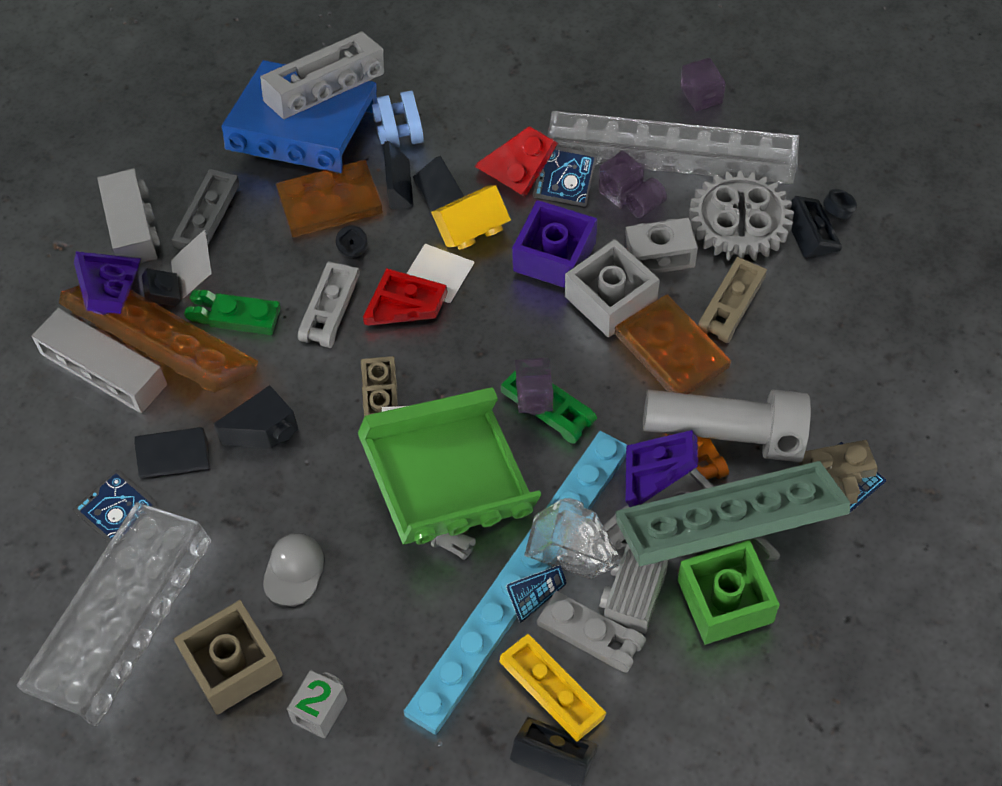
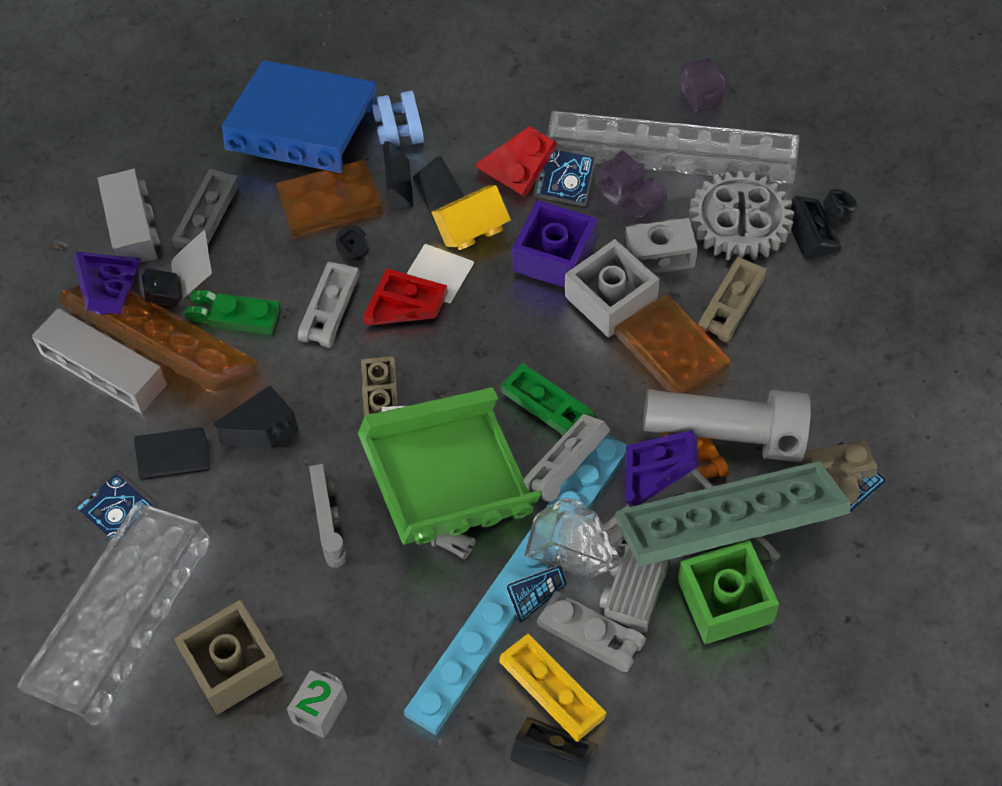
(293, 570): light grey cap -> none
(322, 75): light grey brick -> none
(327, 516): none -> light grey plate
(534, 385): clear purple brick -> none
(566, 457): none -> light grey plate

